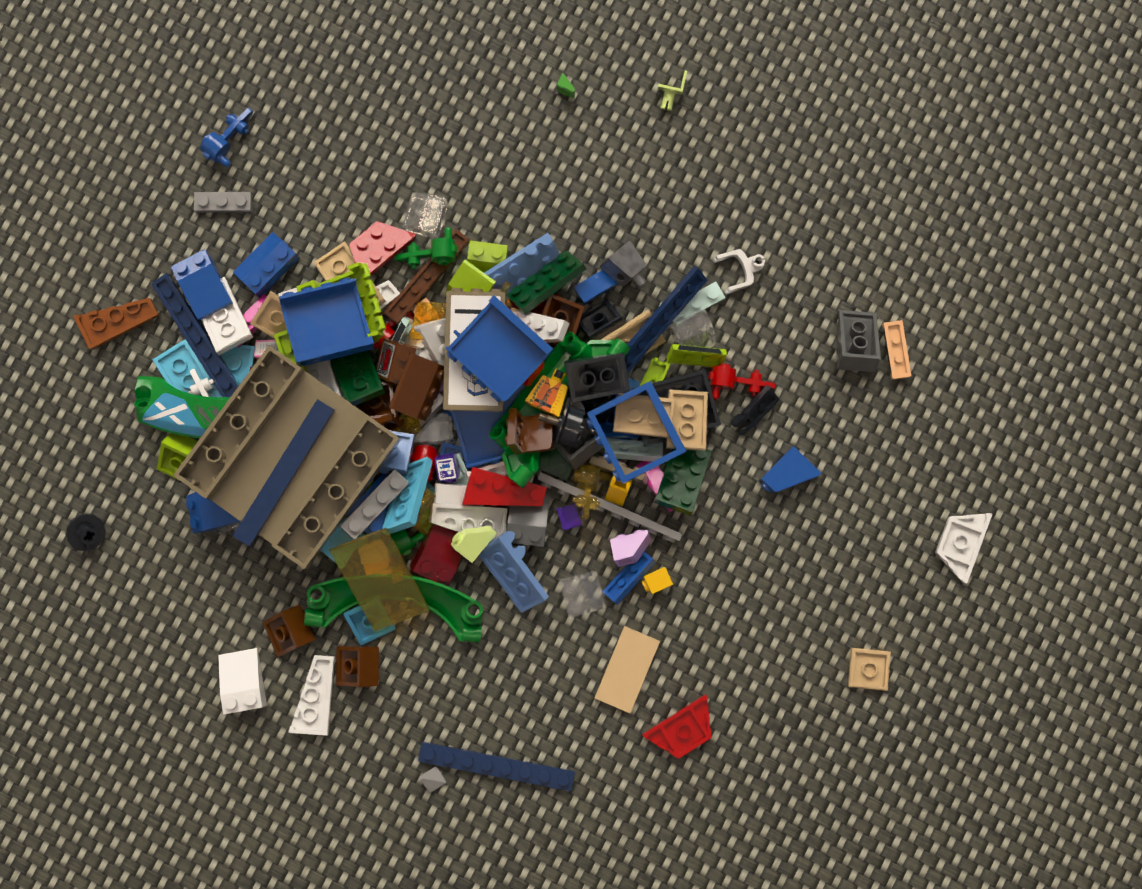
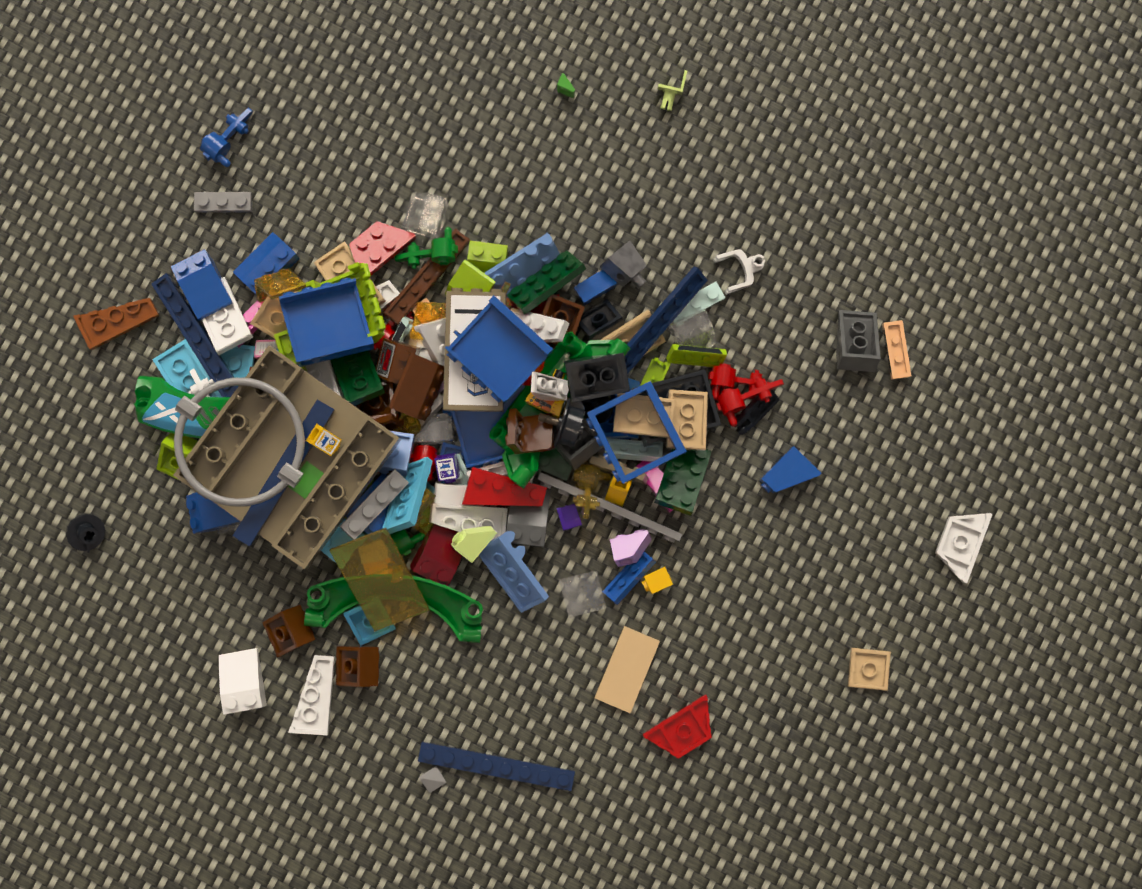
(190, 410): none -> light grey piece
(277, 284): none -> clear yellow bracket
(308, 481): none -> bright green sticker
(324, 440): none -> yellow brick
(548, 387): none -> white slope
(732, 401): none -> red piece

